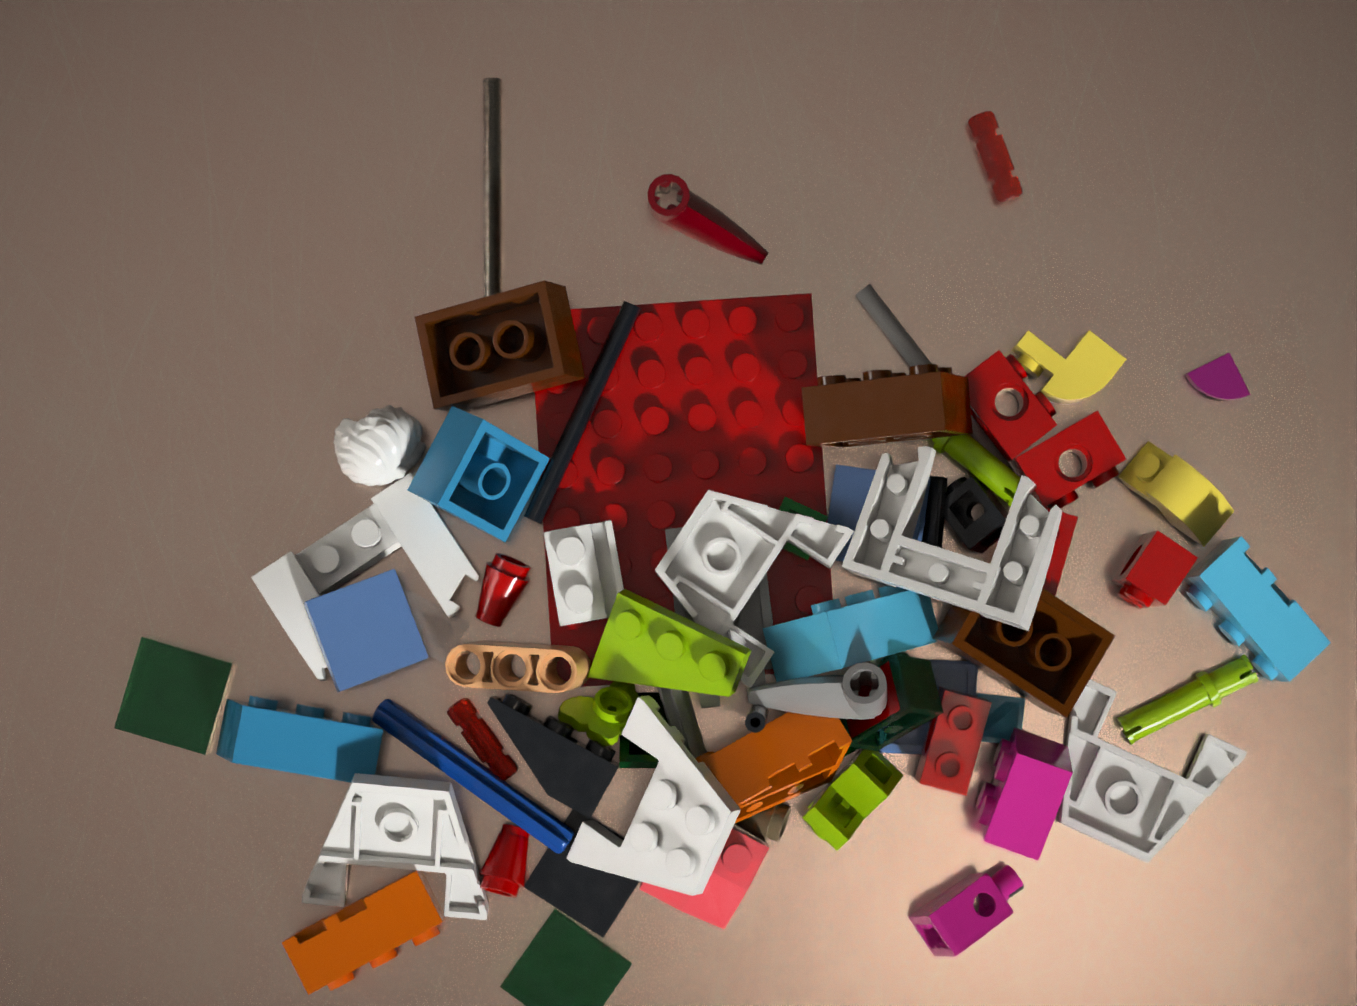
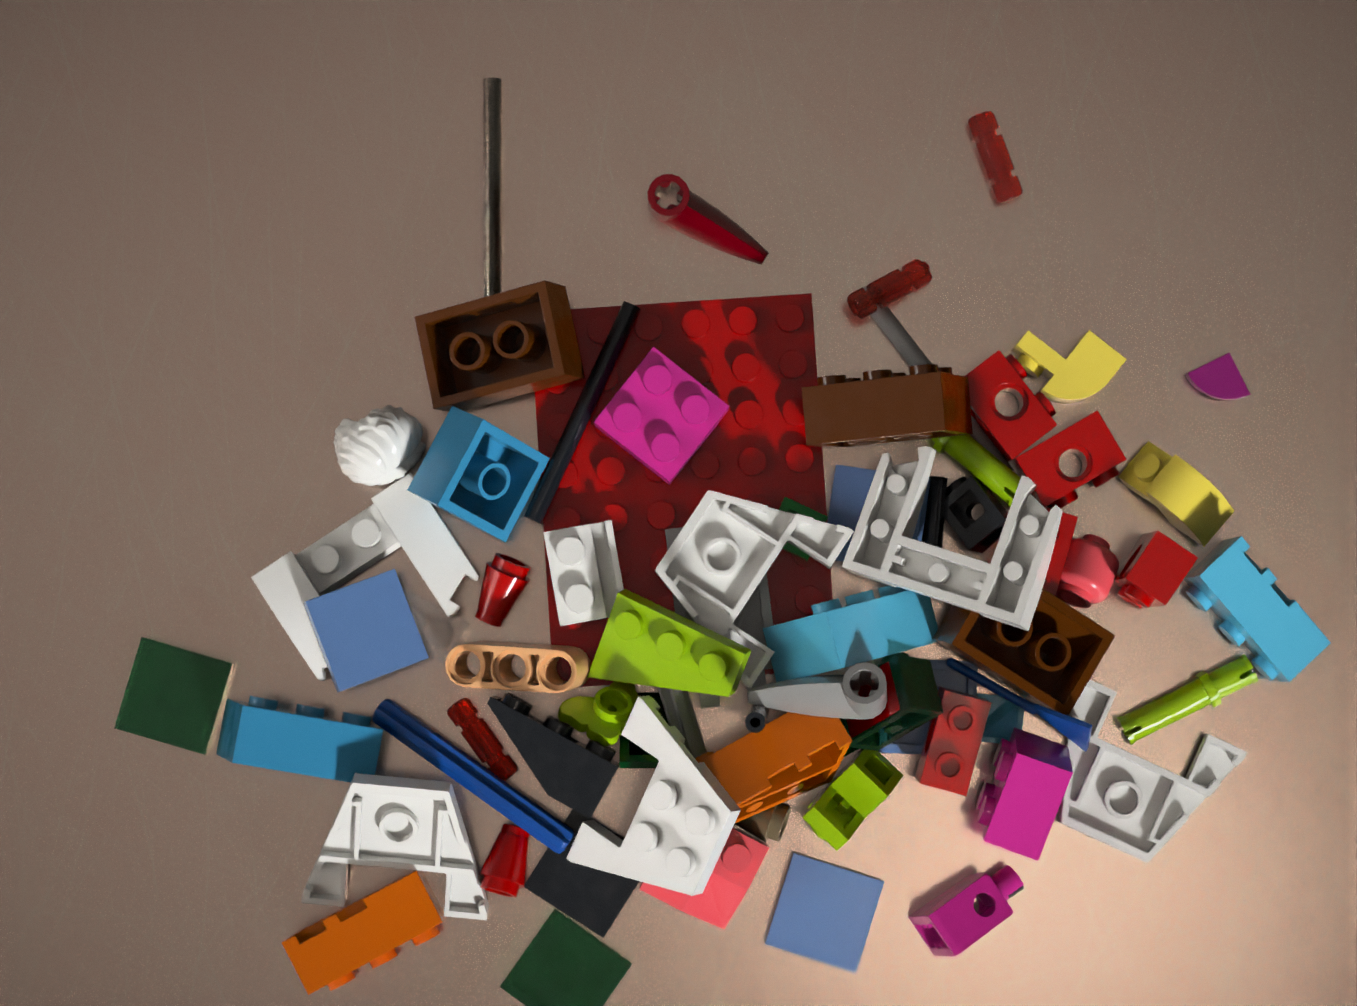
(661, 415): none -> dark pink brick
(824, 912): none -> medium blue tile
(889, 288): none -> clear red axle
(1074, 729): none -> blue piece
(1087, 572): none -> coral head

